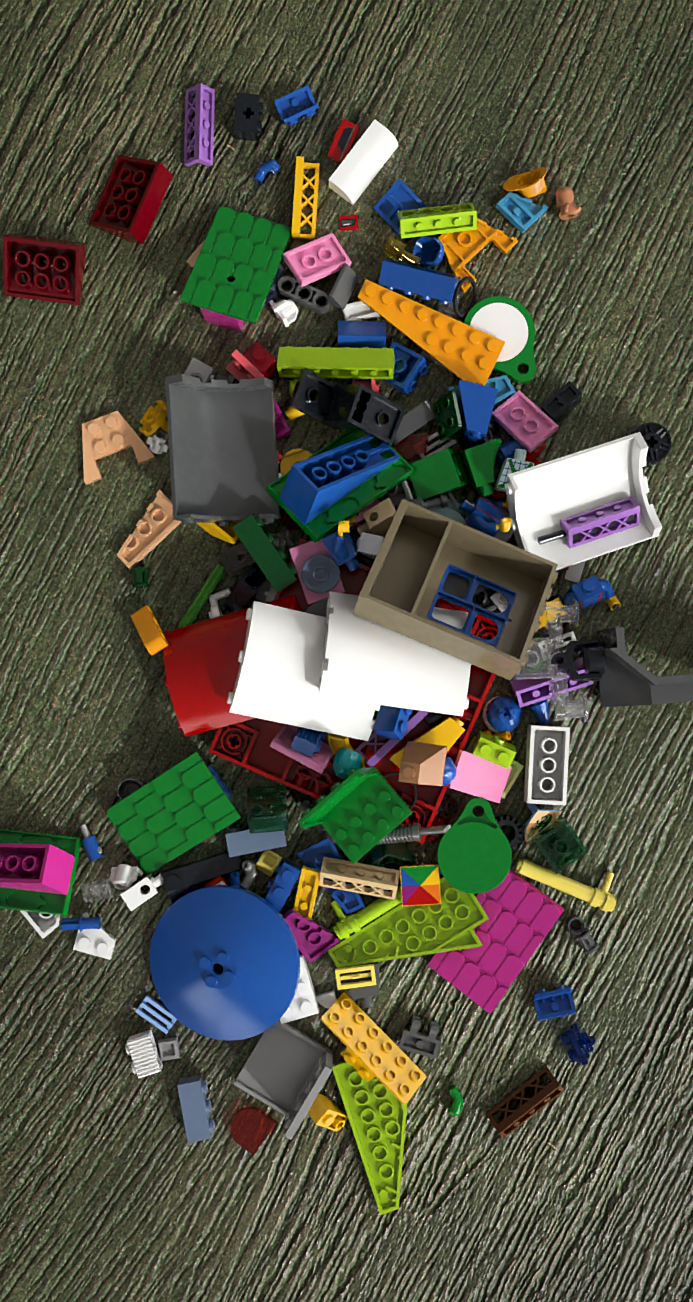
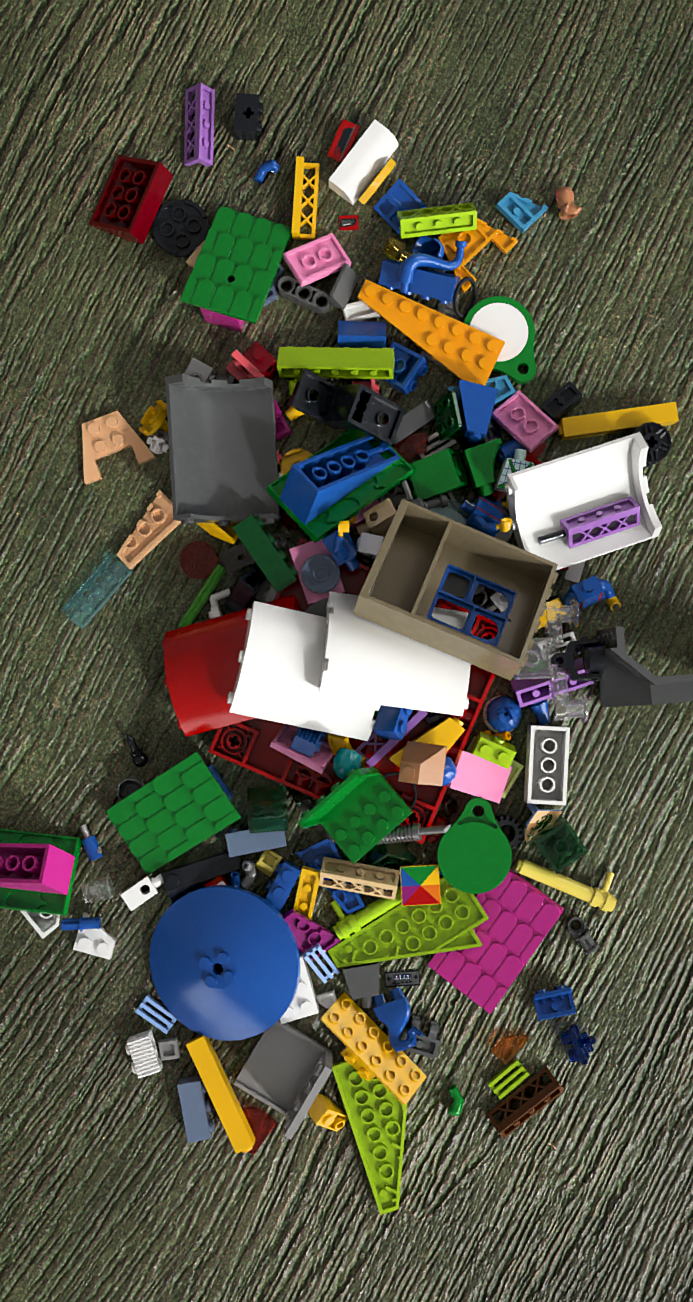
(43, 268): dark red slope -> none
(98, 592): none -> clear light blue fence
(124, 876): white piece -> none
(139, 758): none -> black bar
(140, 577): dark green bush -> none
(149, 630): light orange beam -> none
(180, 227): none -> black tile
(198, 560): none -> clear red tile
(221, 1093): none -> yellow brick
(285, 311): white piece -> none
(295, 105): blue bracket -> none
(329, 973): none -> light blue tile
(338, 971): light yellow tile -> none
(373, 186): none -> yellow tile
(395, 1017): none -> blue hips
(402, 978): none -> sticker
(416, 260): none -> blue animal
(491, 1083): none -> lime tile
(509, 1046): none -> clear orange tile
(528, 183): light orange piece -> none
(616, 421): none -> yellow brick

